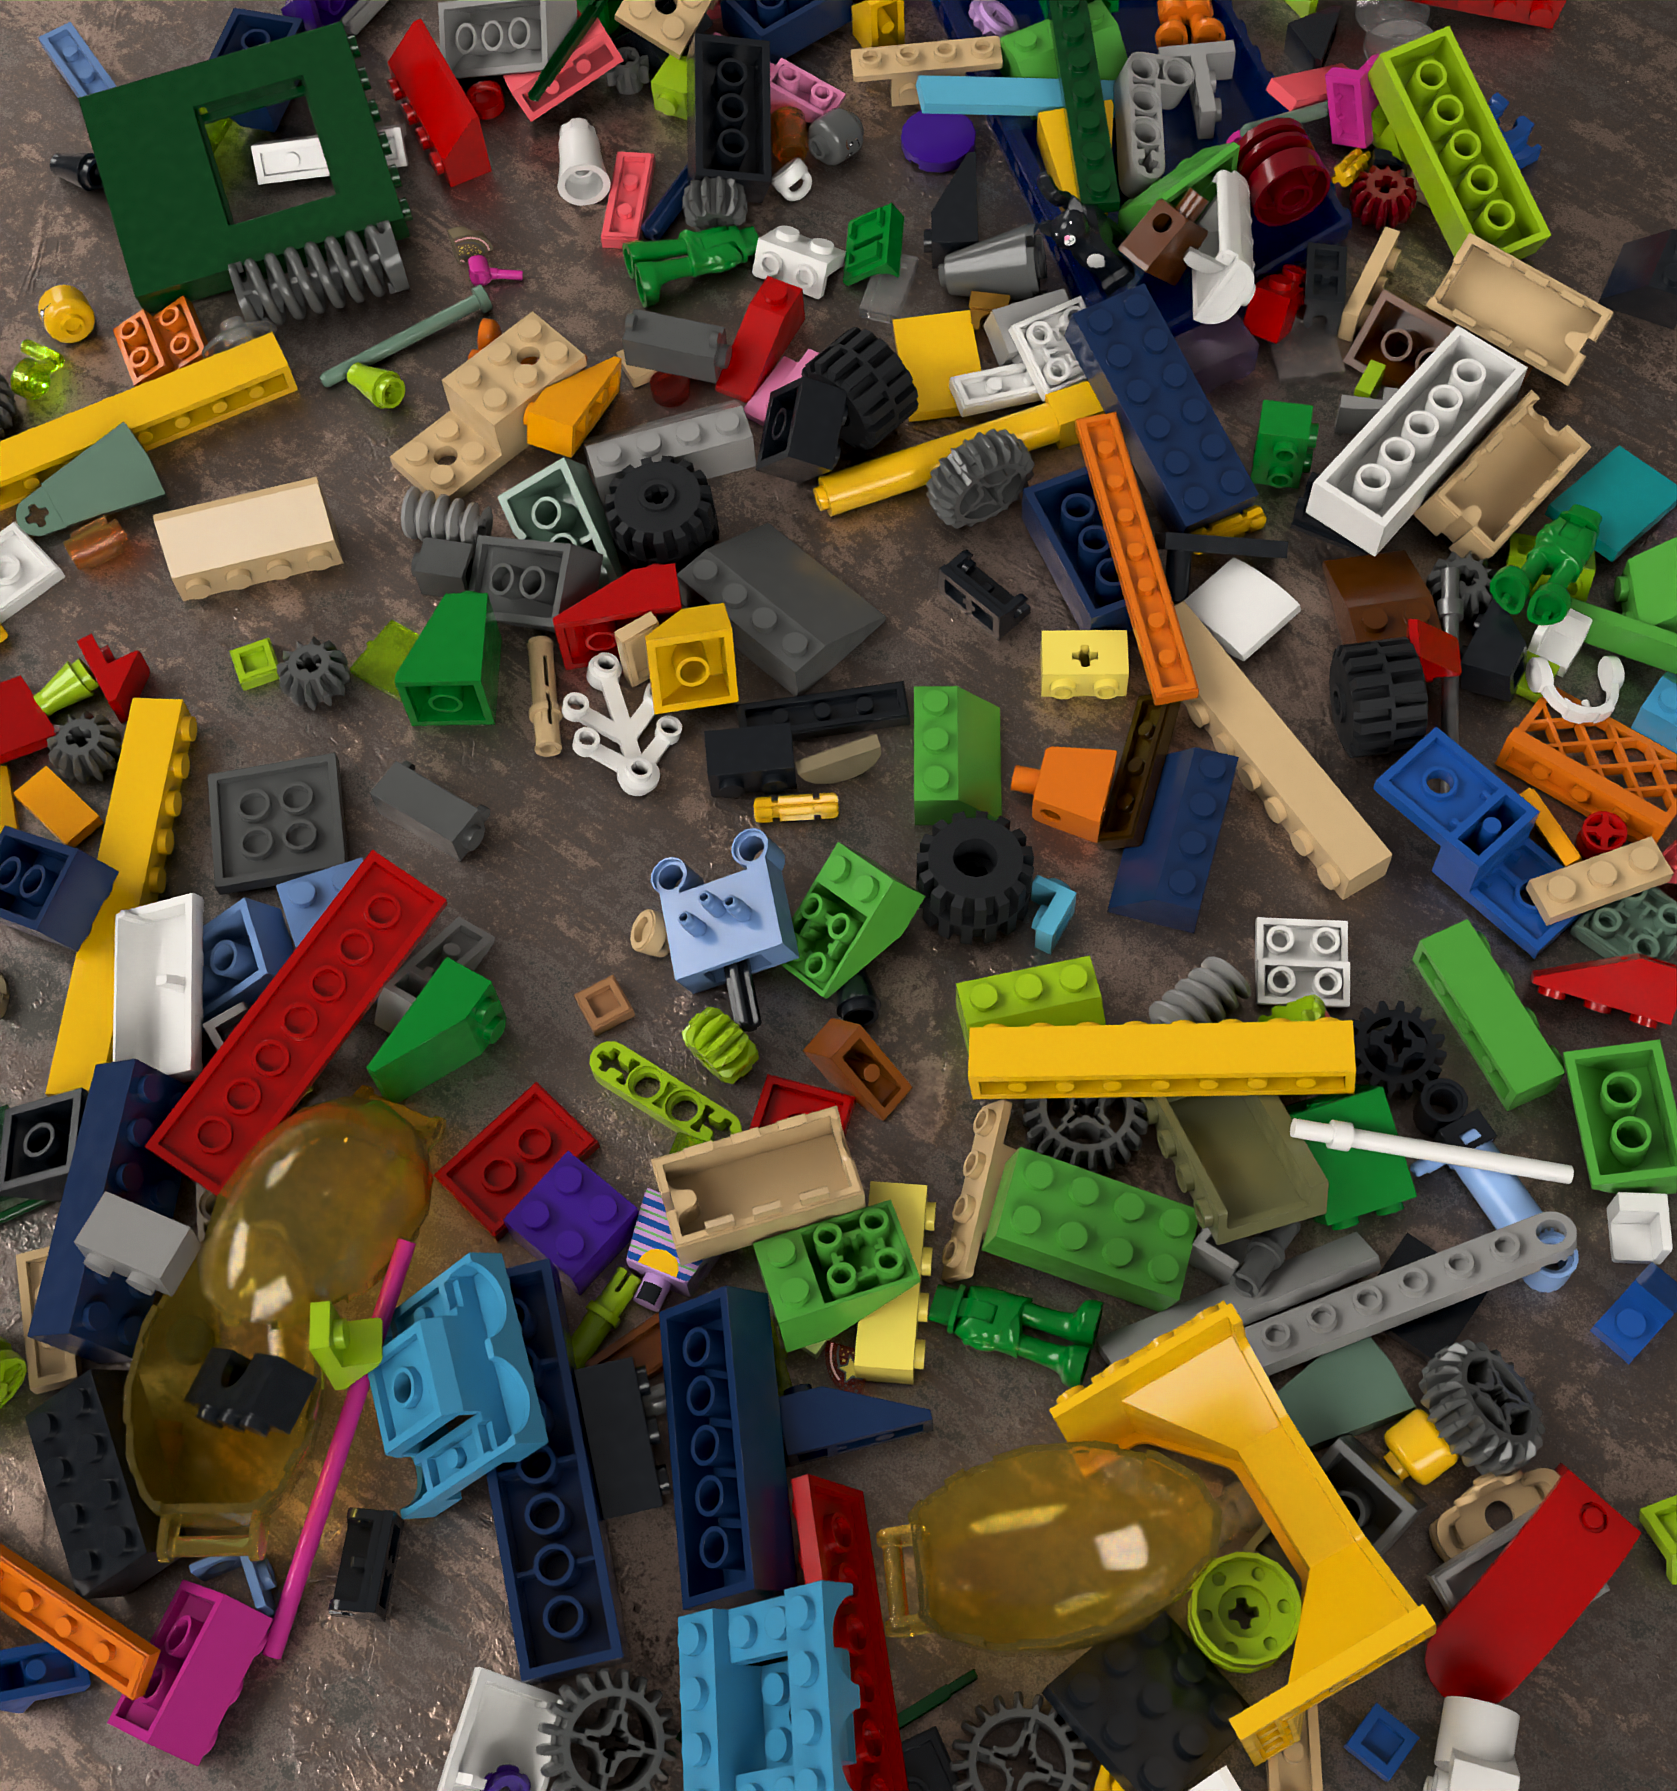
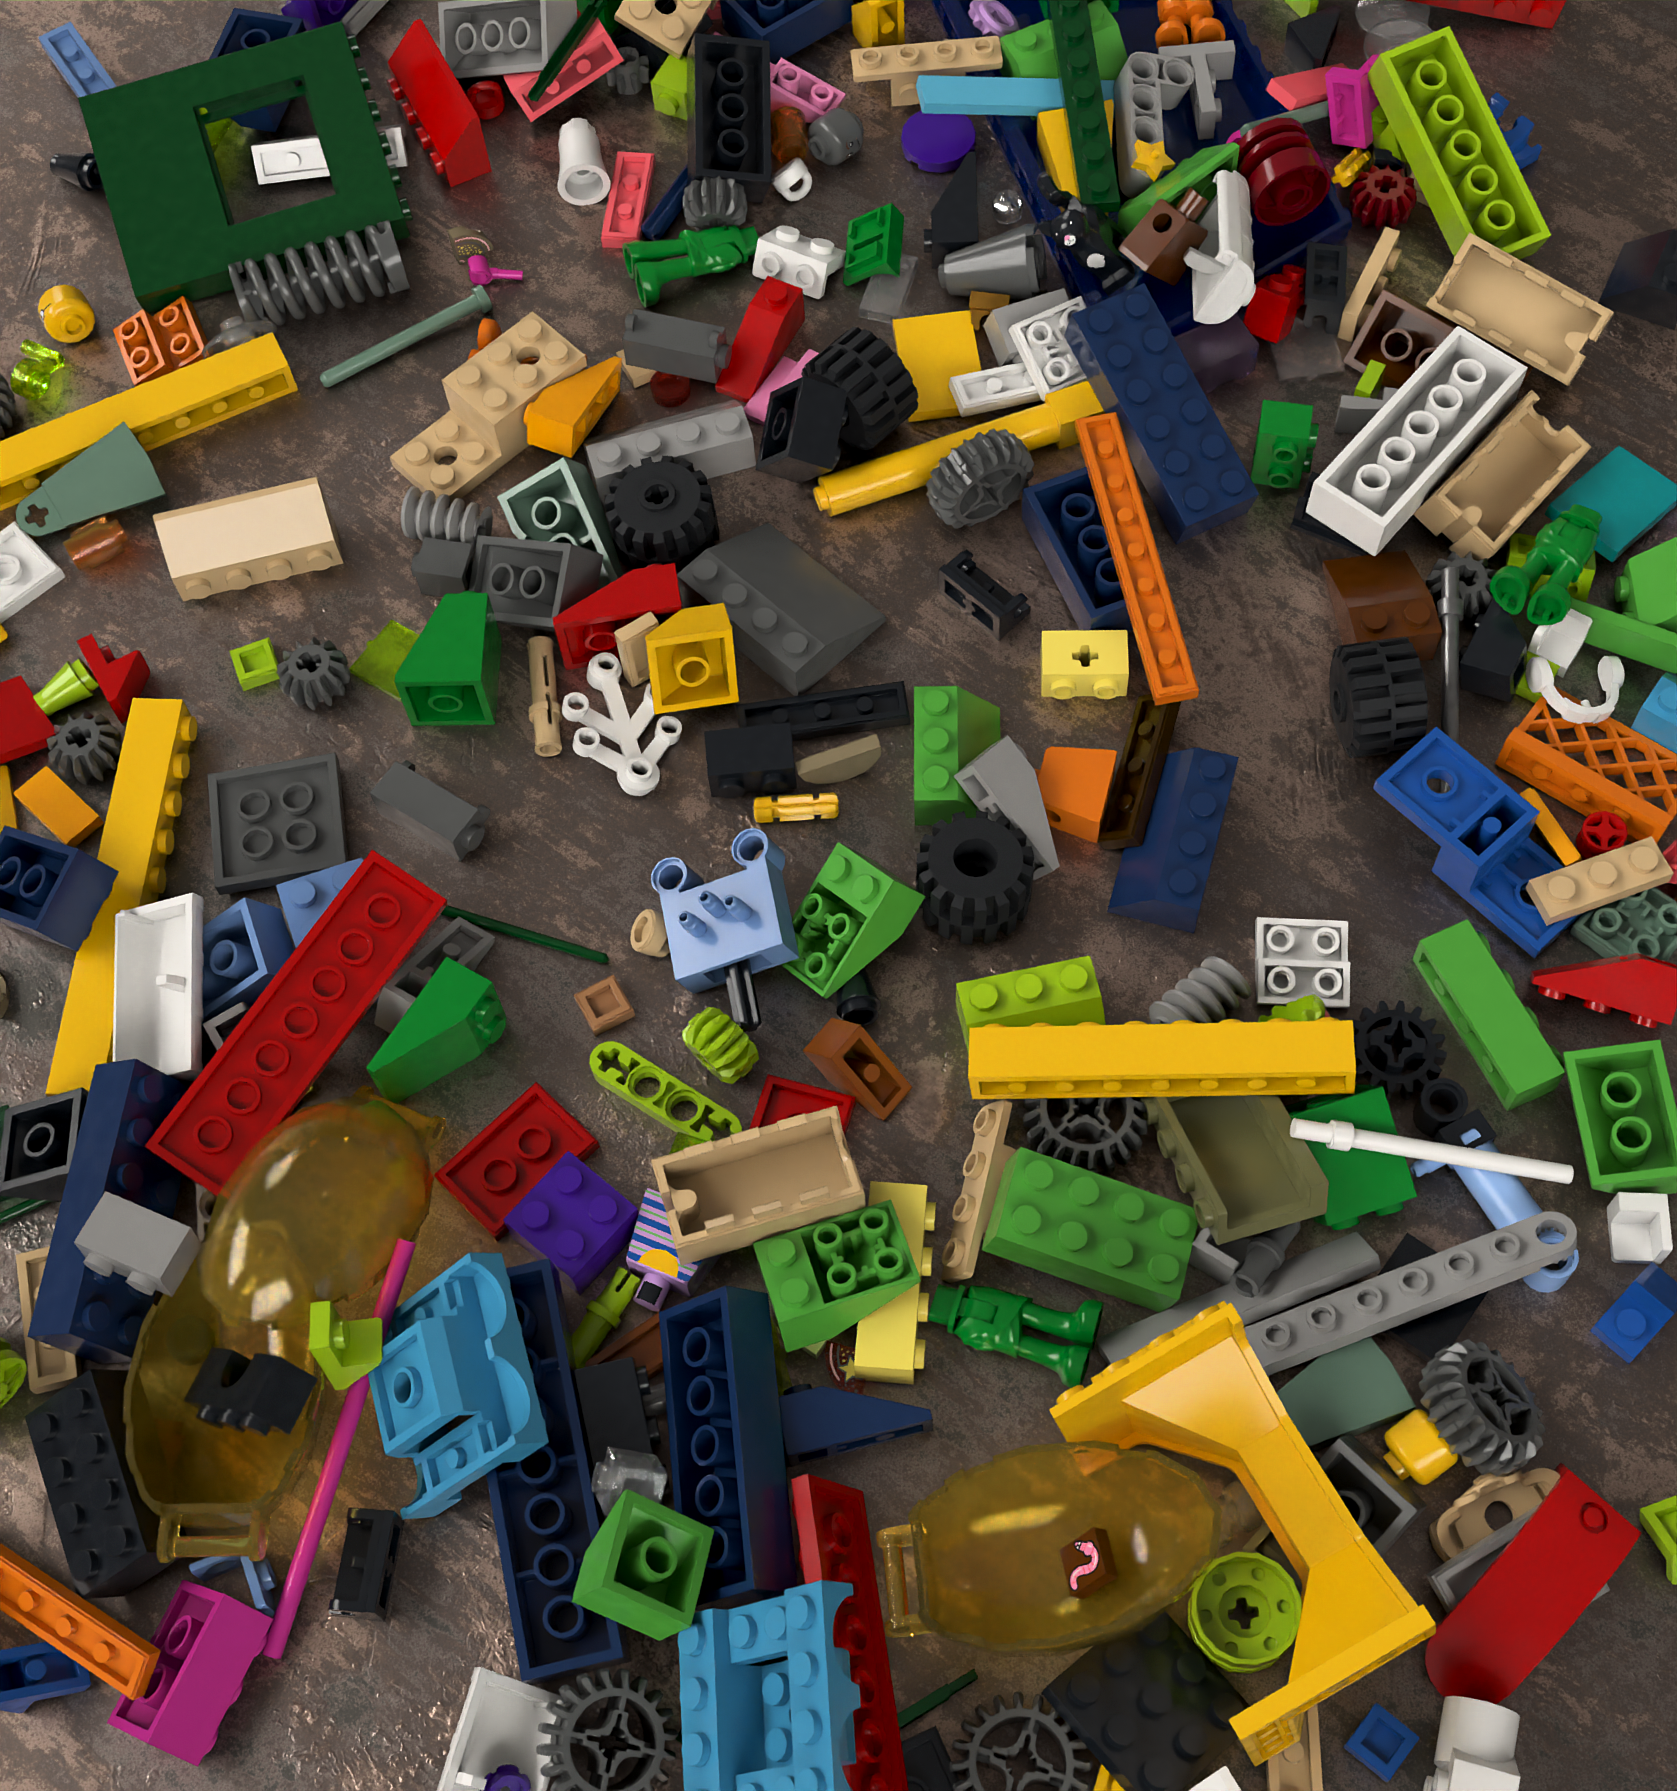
(379, 385): lime cone -> none
(526, 934): none -> dark green axle
(624, 1471): none -> clear brick
(645, 1567): none -> bright green slope
(1002, 207): none -> clear hinge
(1008, 787): none -> light grey slope
(1055, 911): medium azure bracket -> none
(1088, 1563): none -> reddish brown tile
(1152, 158): none -> yellow piece
(1180, 549): black piece -> none
(1236, 524): yellow axle -> none
(1242, 608): white slope -> none
(1279, 767): tan brick -> none
(1436, 650): red slope -> none

